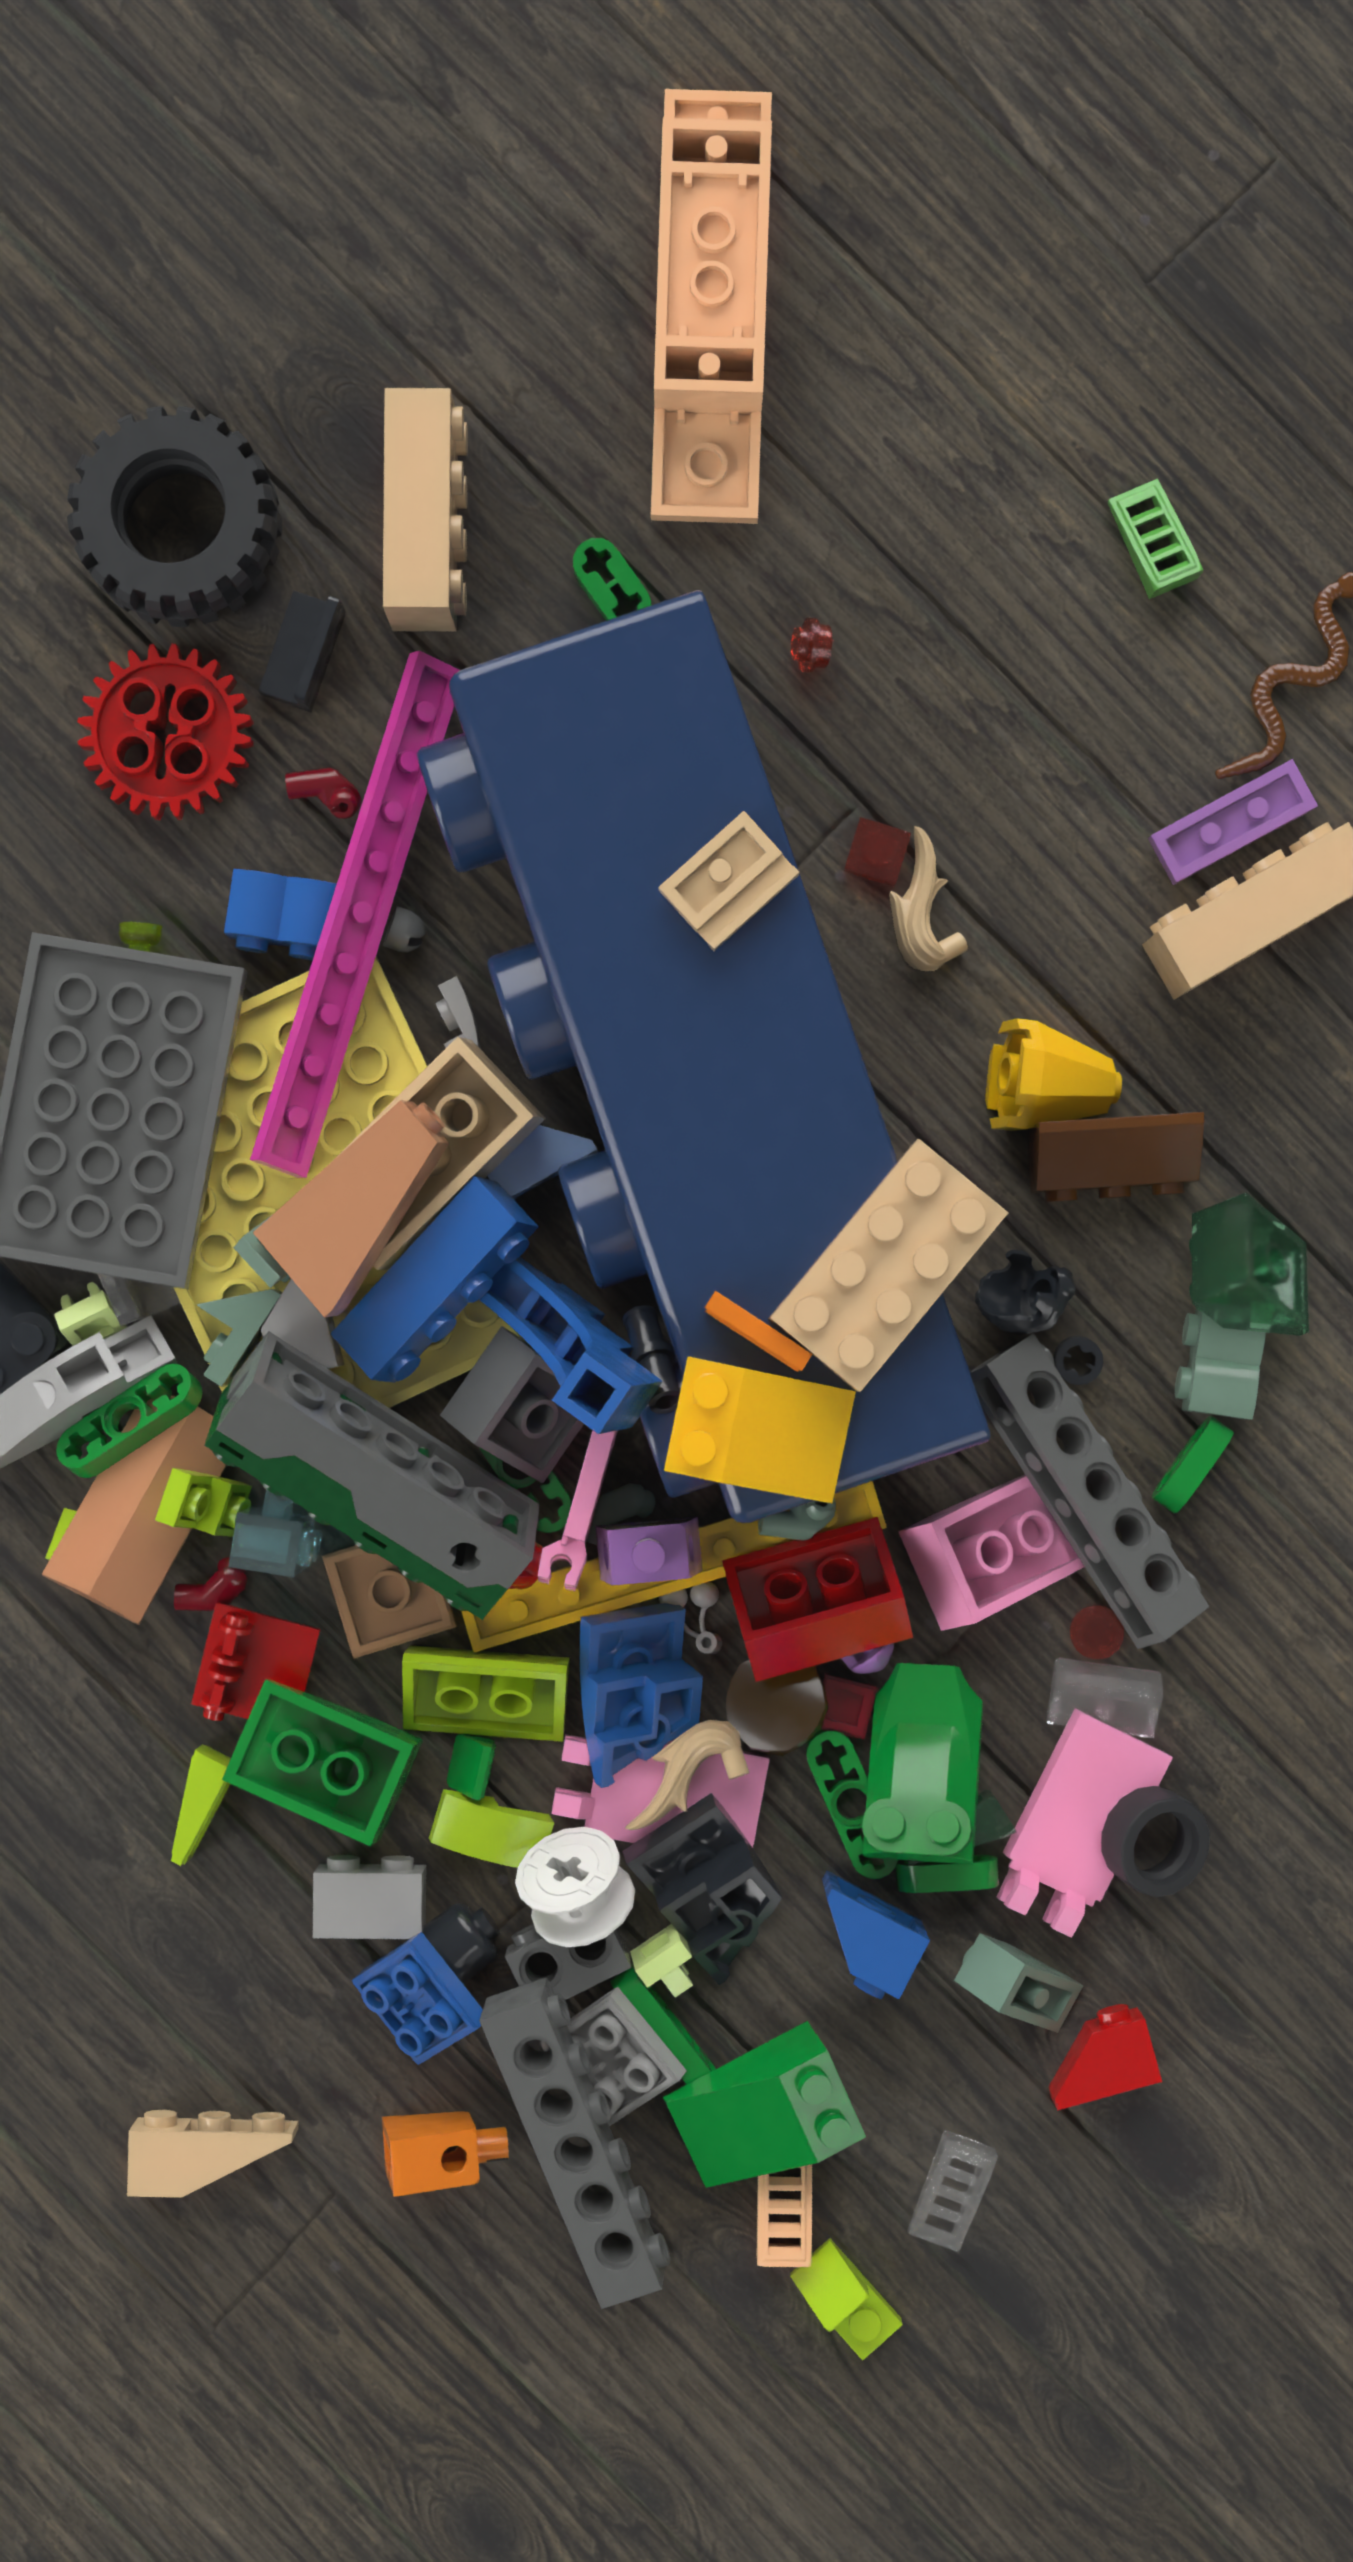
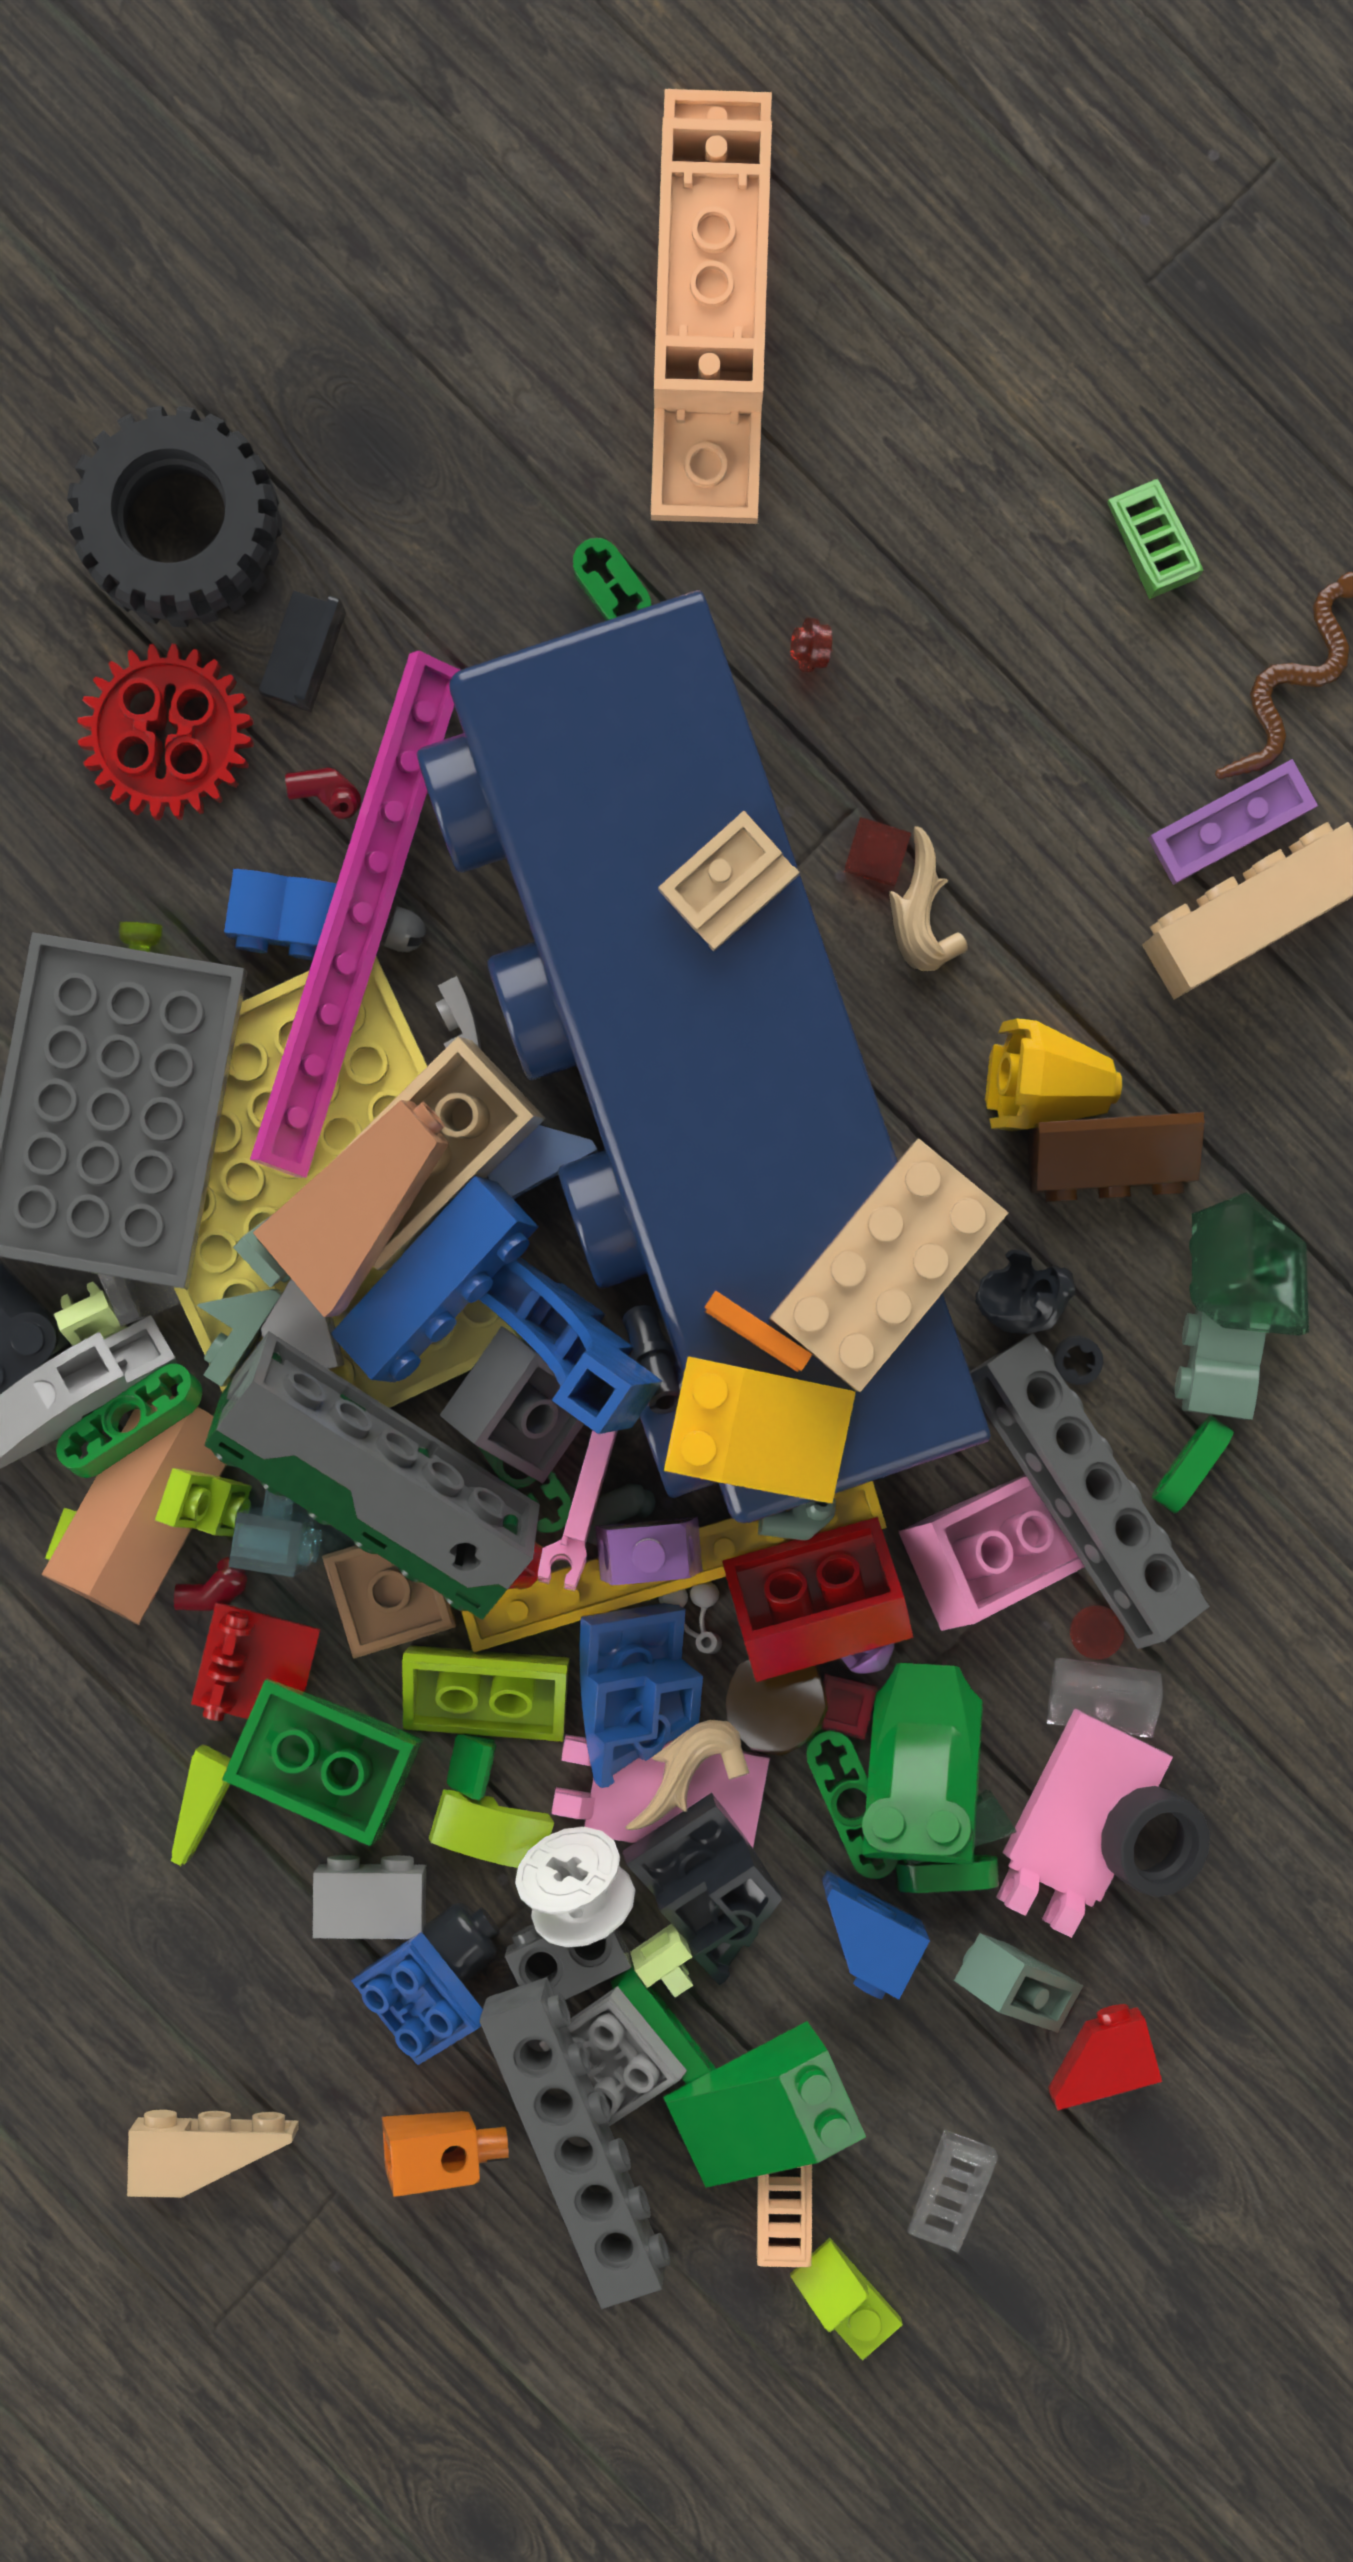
(420, 509): tan brick -> none

